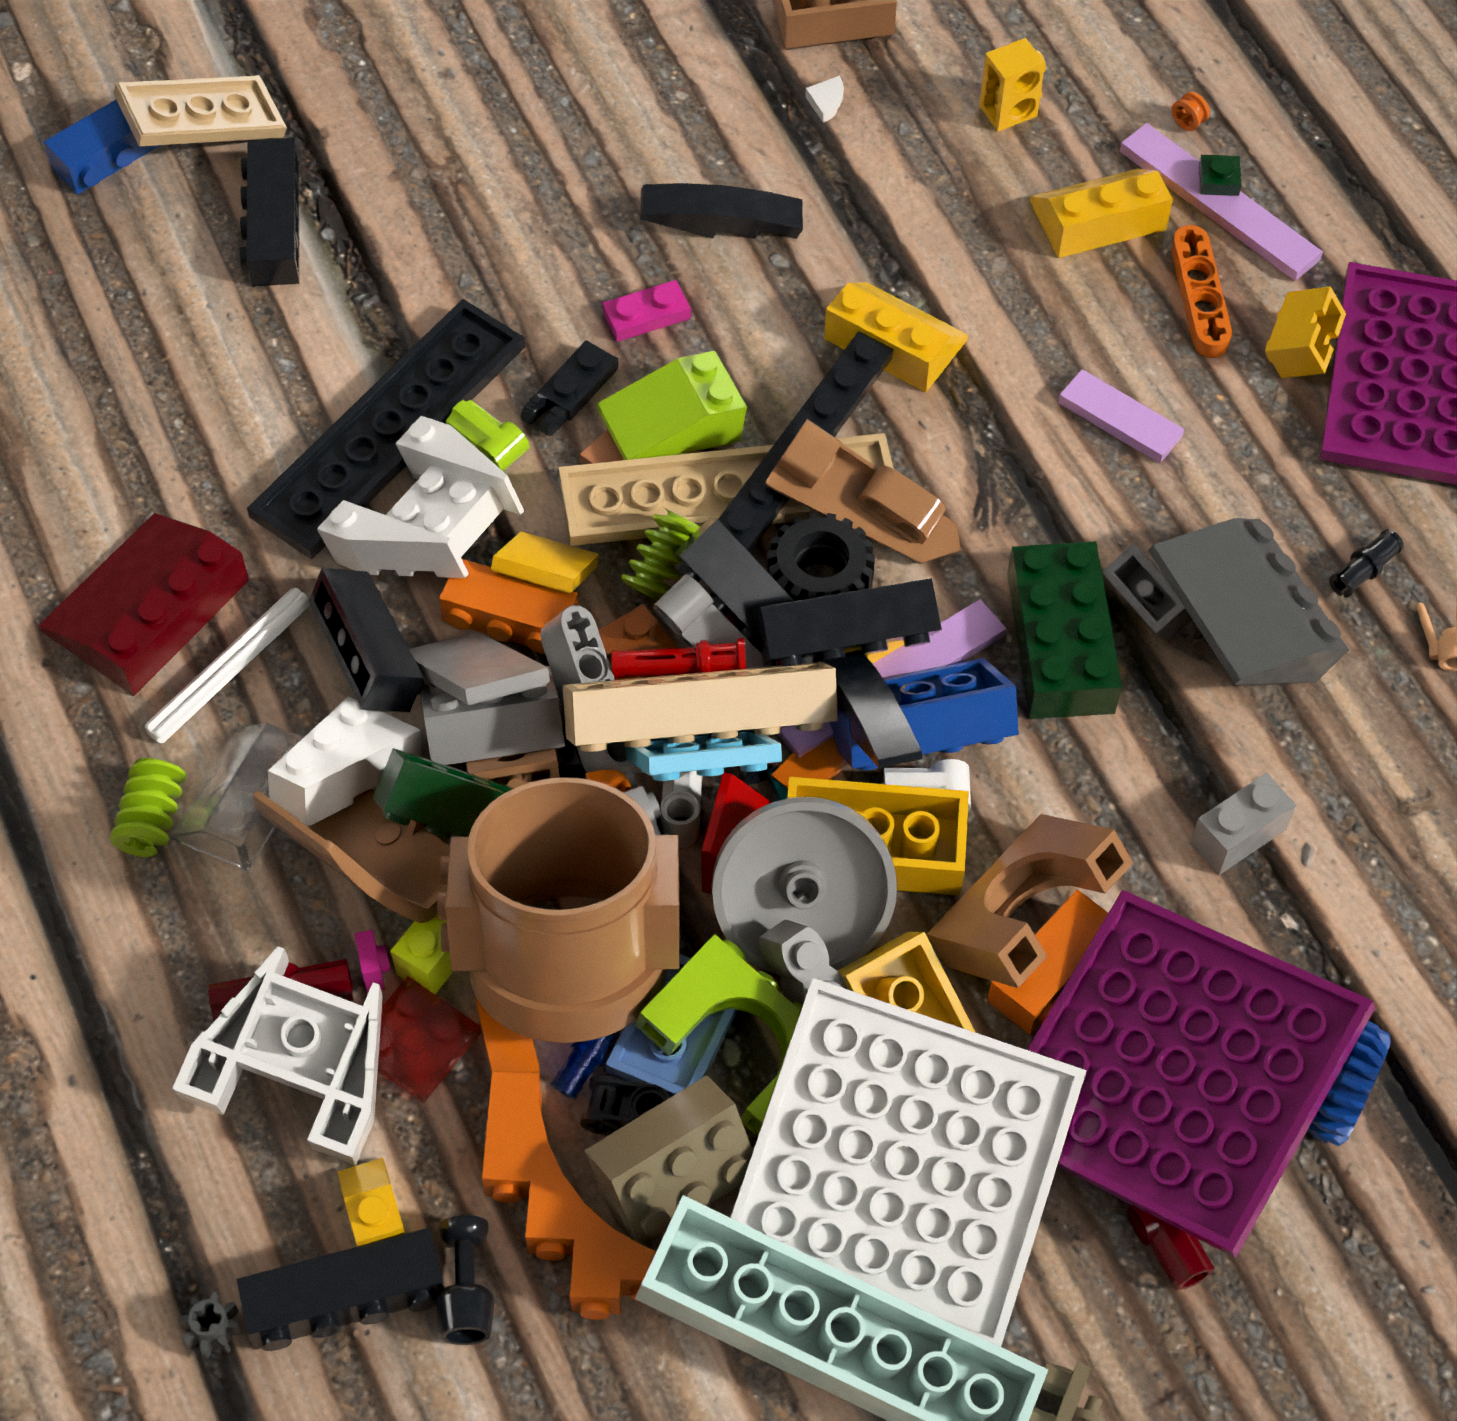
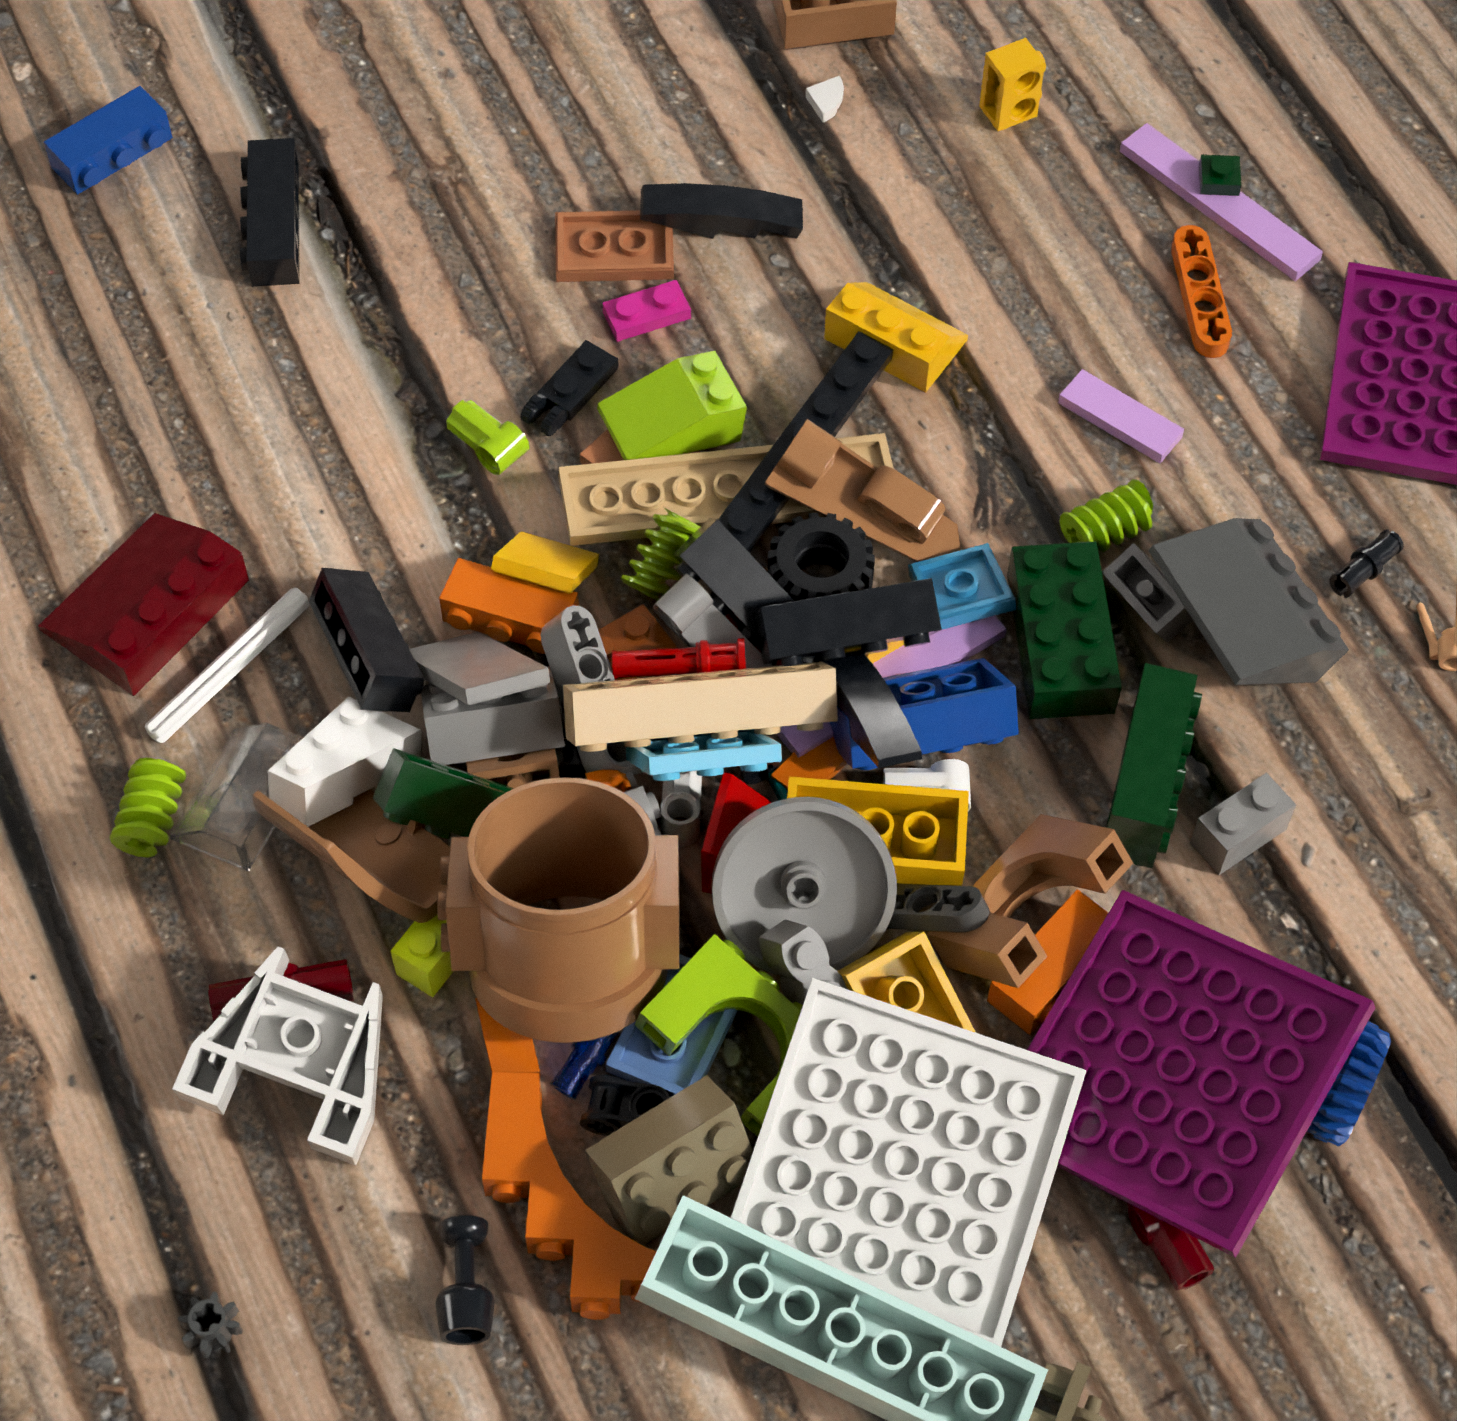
(199, 110): tan tile -> none
(340, 1290): black brick -> none
(360, 449): black plate -> none
(370, 1202): yellow slope -> none
(372, 959): dark pink plate -> none
(421, 1039): clear red plate -> none
(435, 519): white wedge -> none
(611, 247): none -> nougat tile
(955, 911): none -> dark grey beam
(966, 585): none -> dark azure tile
(1103, 211): yellow slope -> none
(1110, 516): none -> lime piece
(1154, 762): none -> dark green brick
(1190, 111): orange bush -> none
(1303, 332): yellow brick -> none

